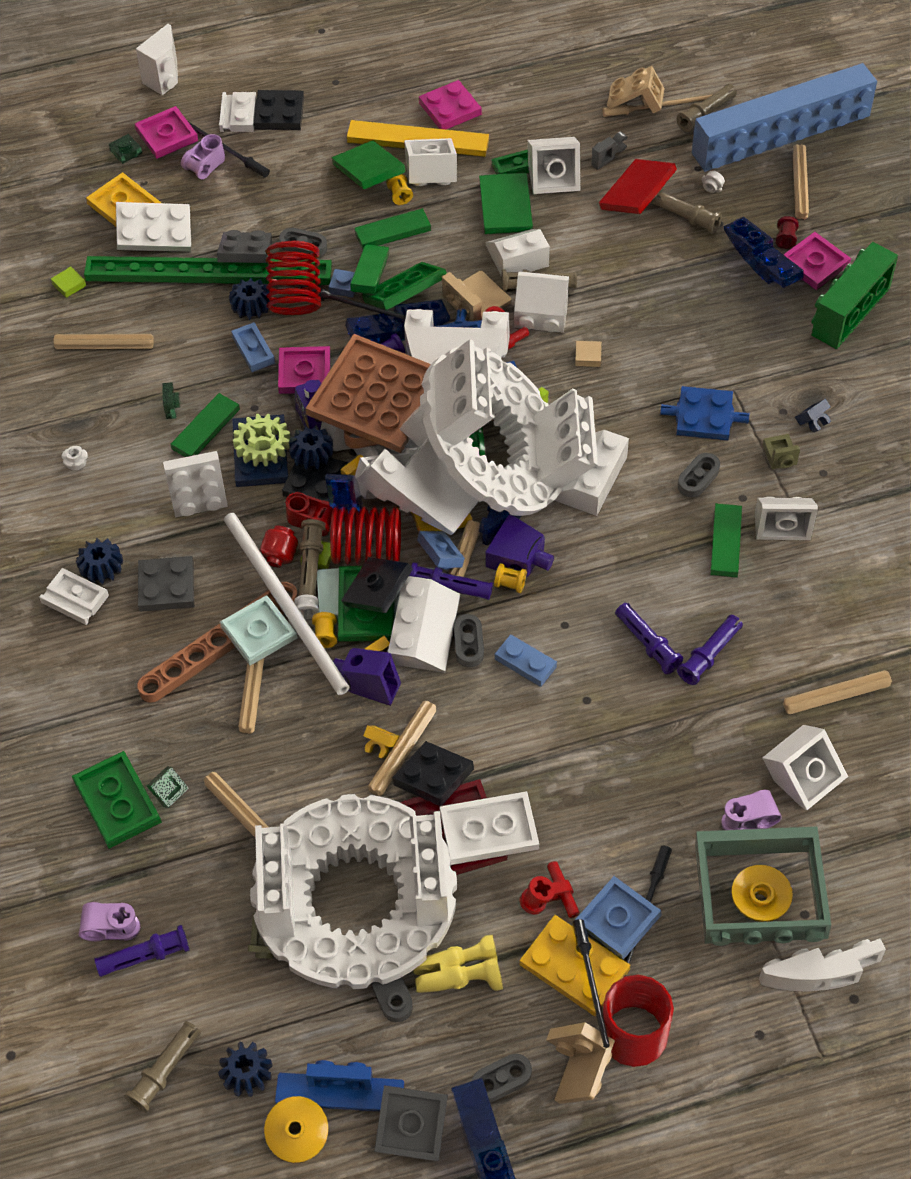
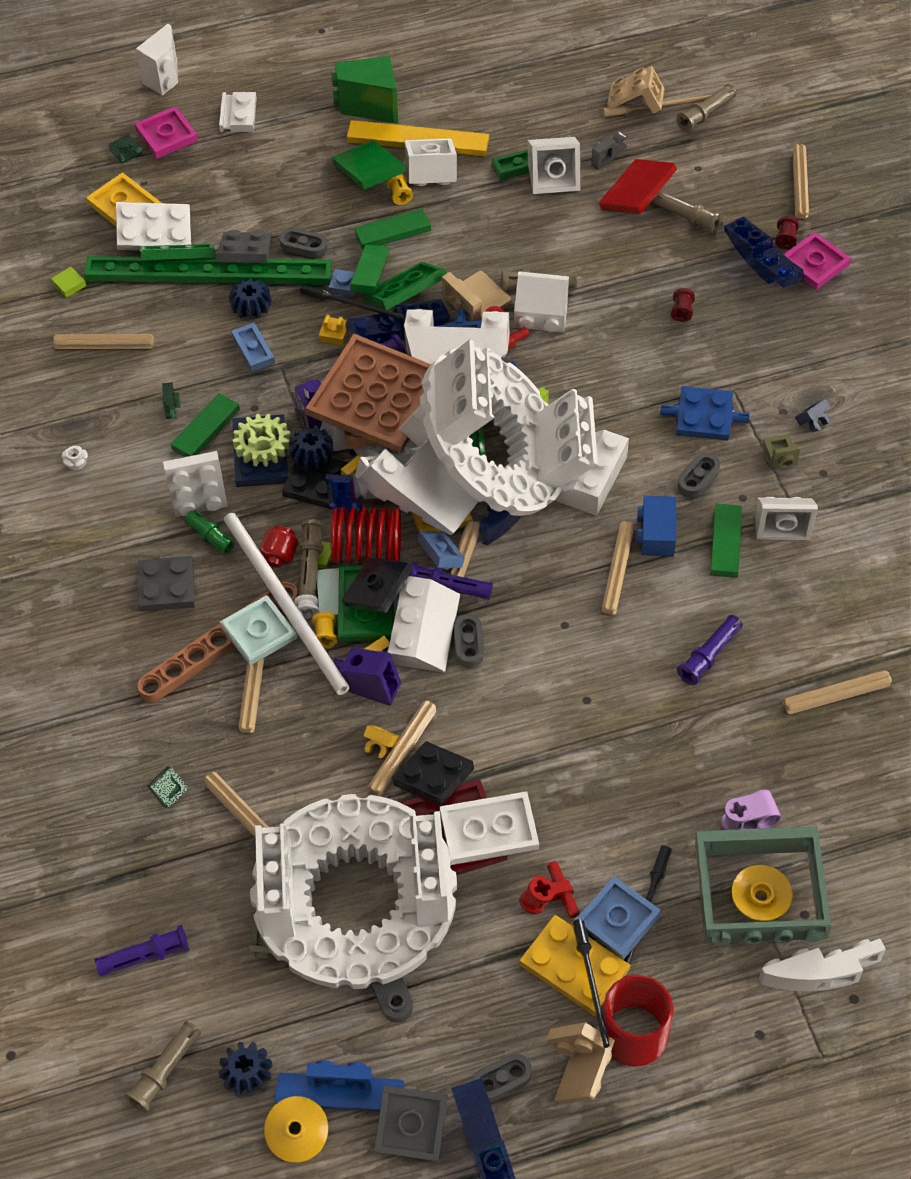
(74, 596): white plate -> none
(99, 561): dark blue gear -> none
(108, 921): lavender piece -> none
(116, 799): green tile -> none
(188, 251): none -> green tile
(204, 156): lavender piece -> none
(209, 532): none -> green pin
(248, 161): black piece -> none
(279, 110): black plate -> none
(294, 261): red piece -> none
(300, 365): dark pink plate -> none
(310, 509): red piece -> none
(333, 331): none -> yellow tile
(366, 89): none -> green slope
(445, 968): light yellow piece -> none
(450, 105): dark pink plate -> none
(505, 203): green tile -> none
(510, 578): yellow bush -> none
(518, 547): dark purple torso -> none
(520, 251): white slope -> none
(525, 660): medium blue plate -> none
(588, 353): tan tile -> none
(618, 568): none -> tan axle
(656, 646): dark purple pin -> none
(658, 525): none -> blue brick
(682, 307): none -> dark red bush
(713, 182): white plate -> none
(783, 117): medium blue brick -> none
(806, 765): white slope -> none
(853, 294): green brick -> none

